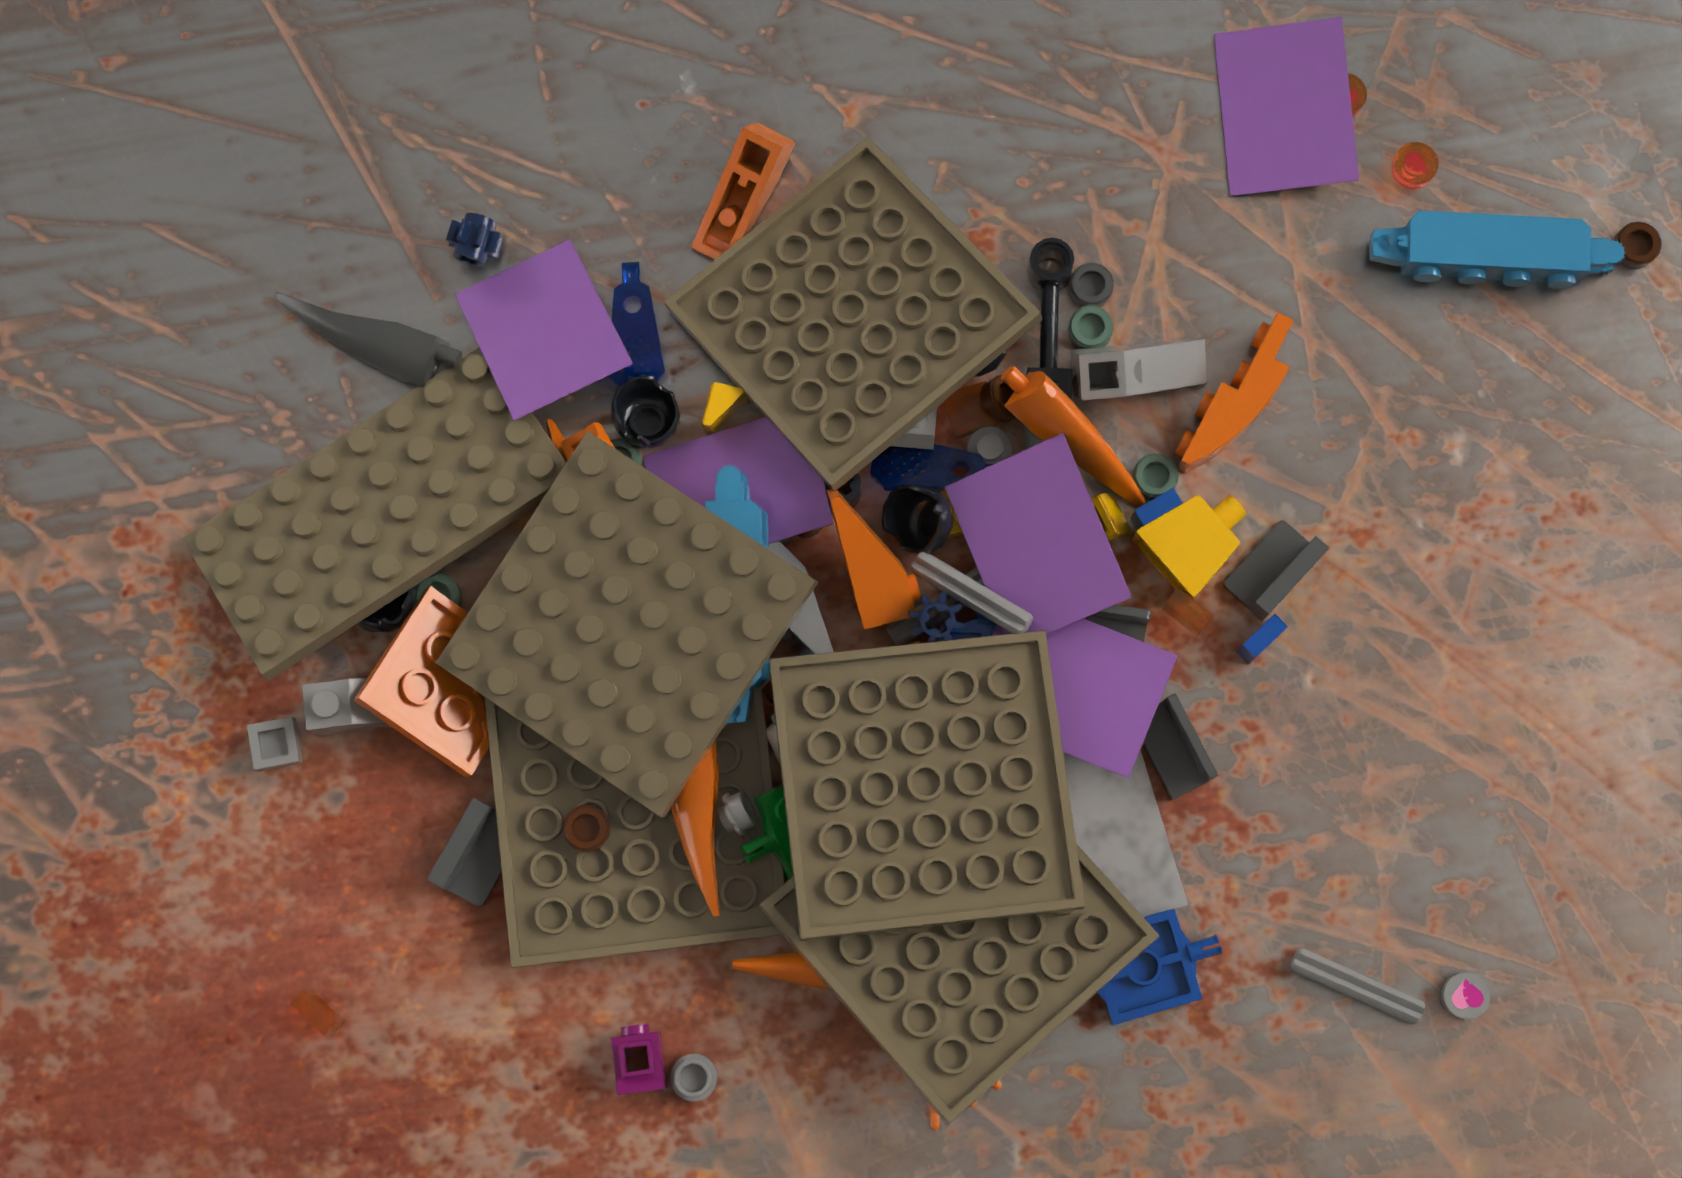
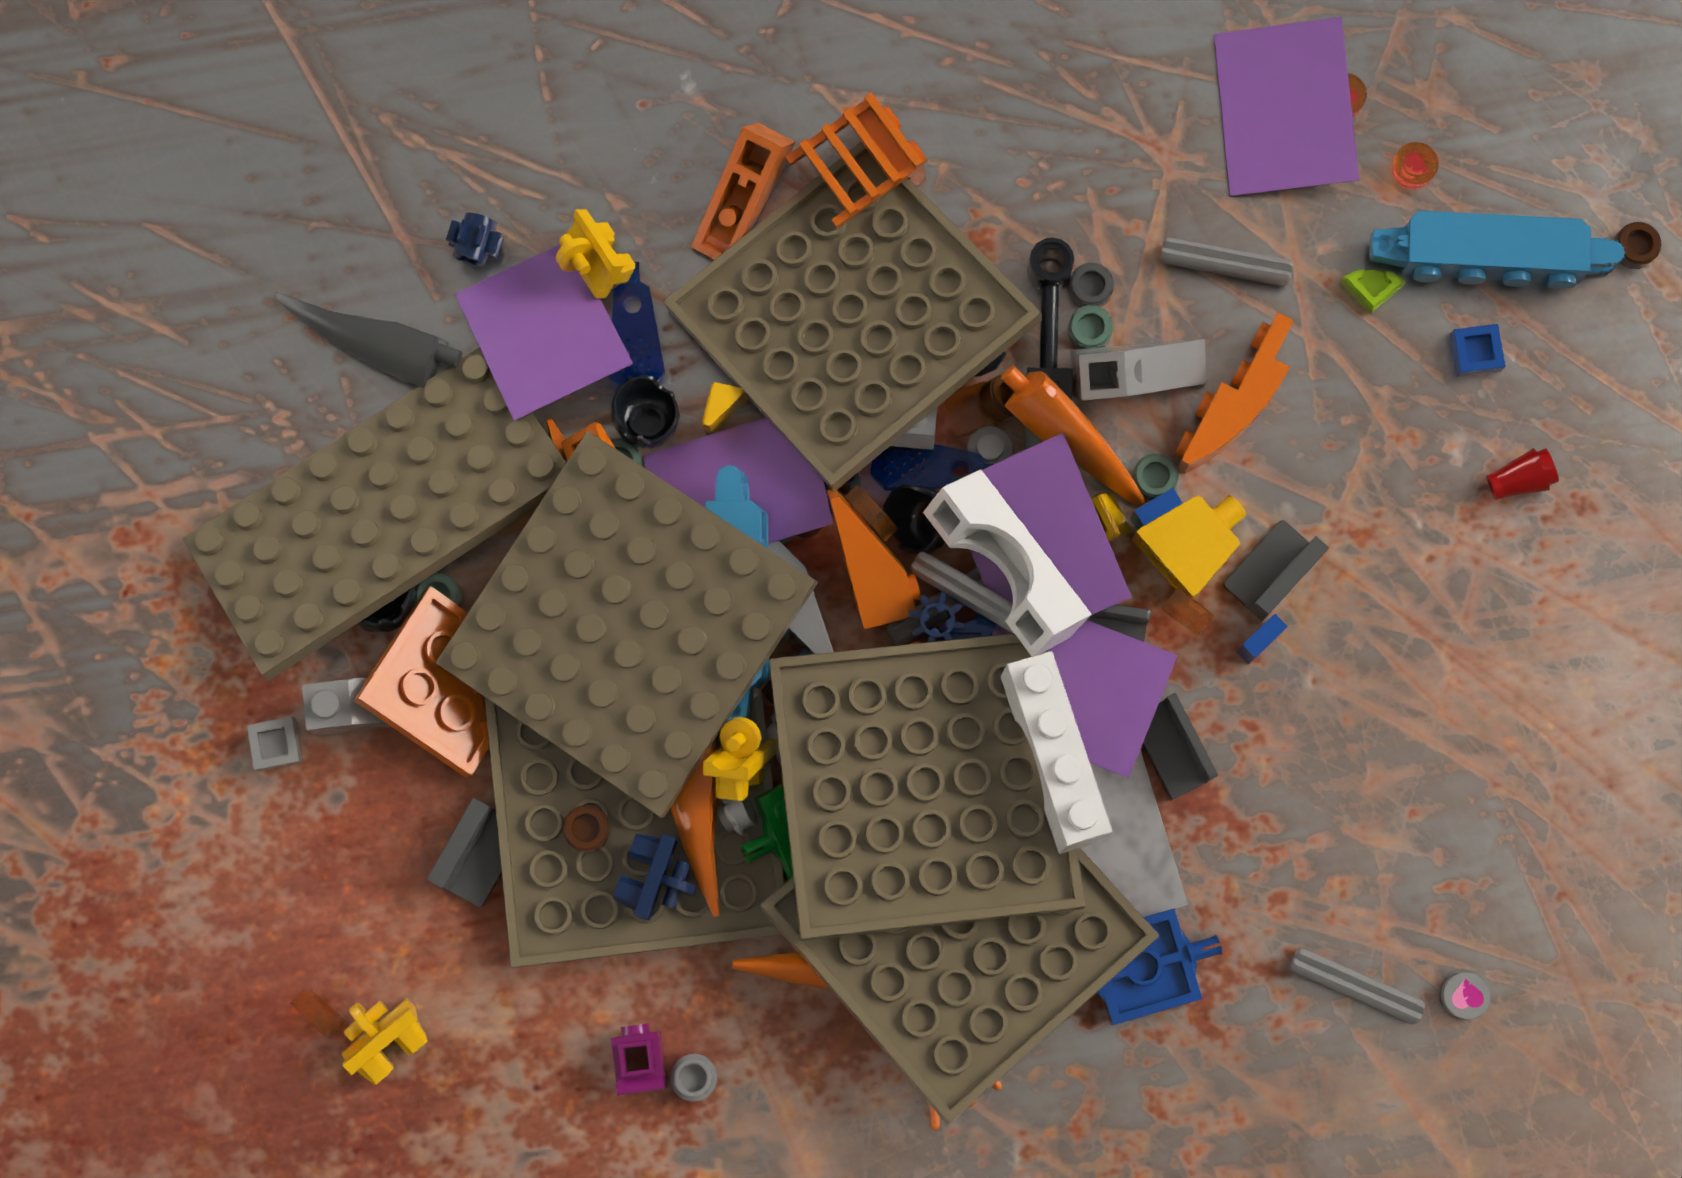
(366, 1052): none -> yellow hips
(590, 252): none -> yellow hips
(657, 854): none -> dark blue hips
(739, 759): none -> yellow hips
(871, 513): none -> clear orange tile
(880, 134): none -> orange plate
(978, 519): none -> white arch
(1066, 776): none -> white arch
(1226, 261): none -> light grey axle
(1372, 287): none -> lime tile
(1477, 350): none -> blue tile
(1524, 475): none -> red cone

